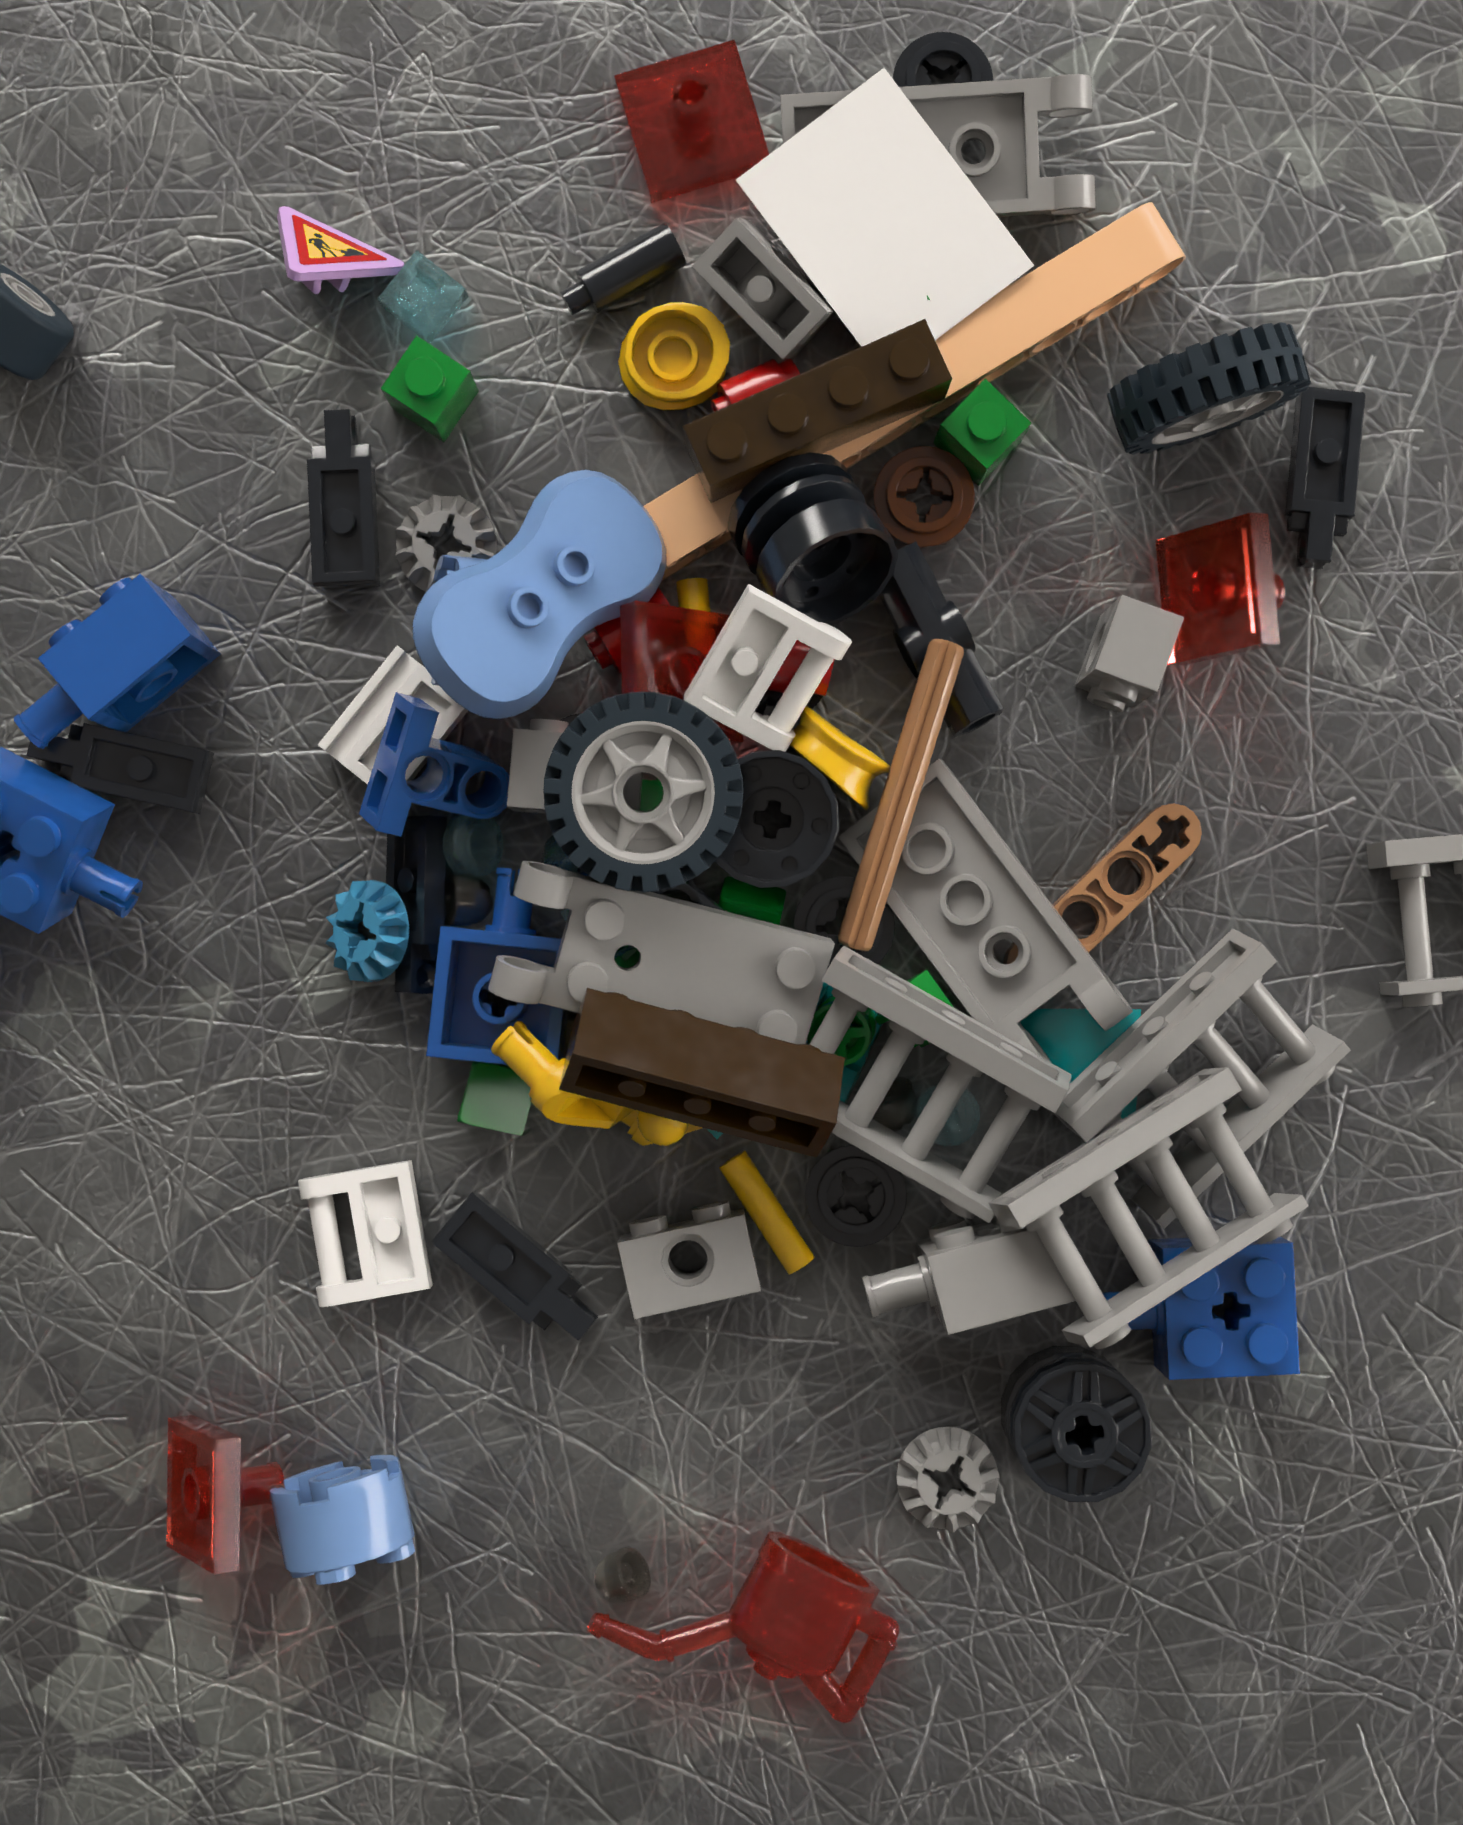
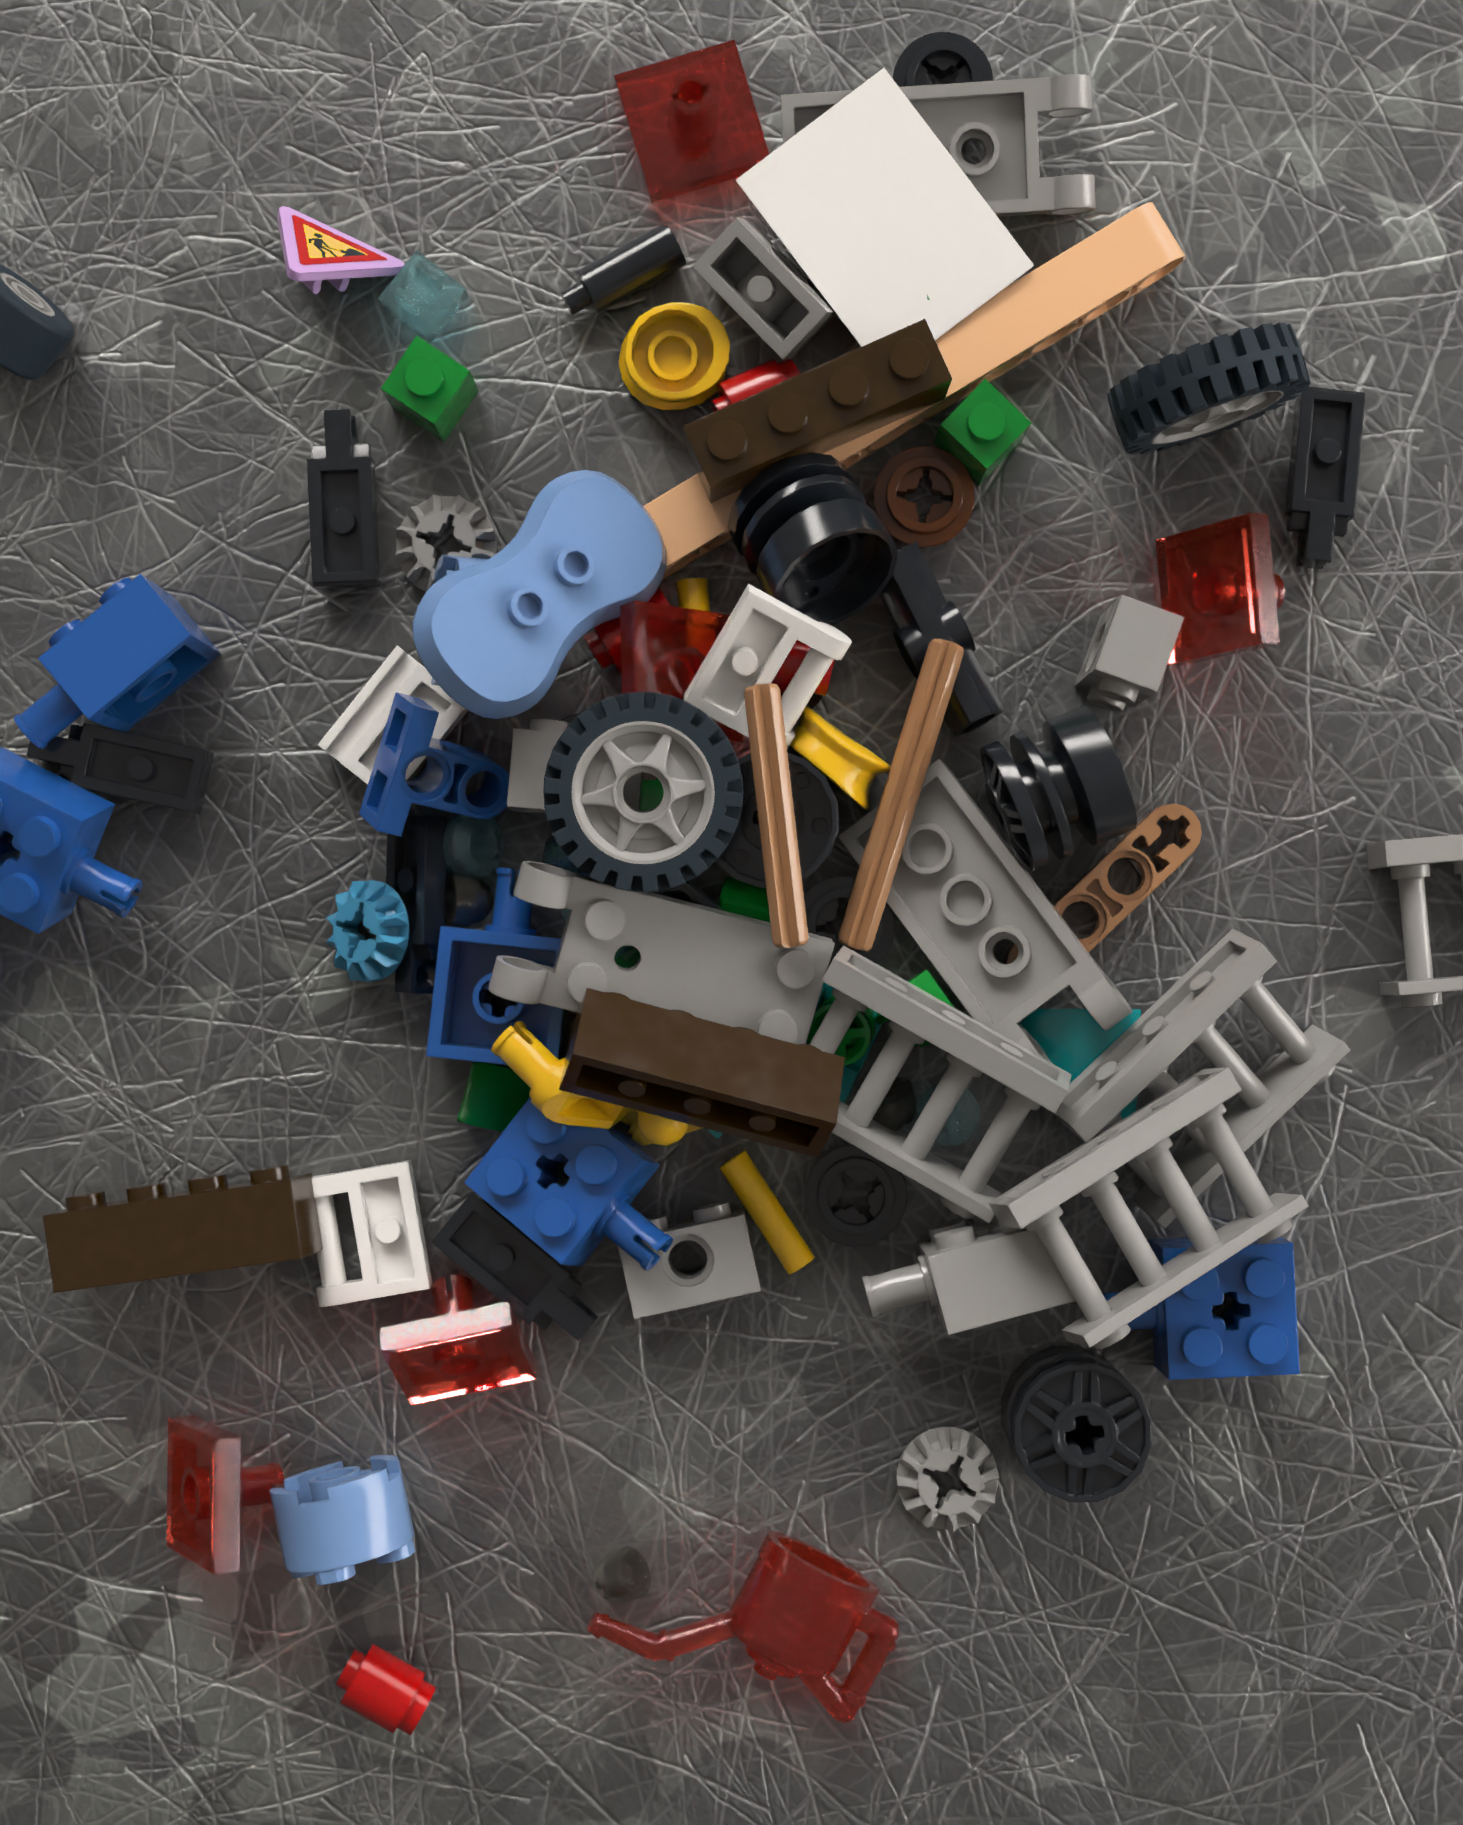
(182, 1231): none -> dark brown brick
(385, 1689): none -> red brick
(458, 1348): none -> clear red tile
(595, 1203): none -> blue brick
(776, 815): none -> medium nougat axle
(1068, 784): none -> black wheel

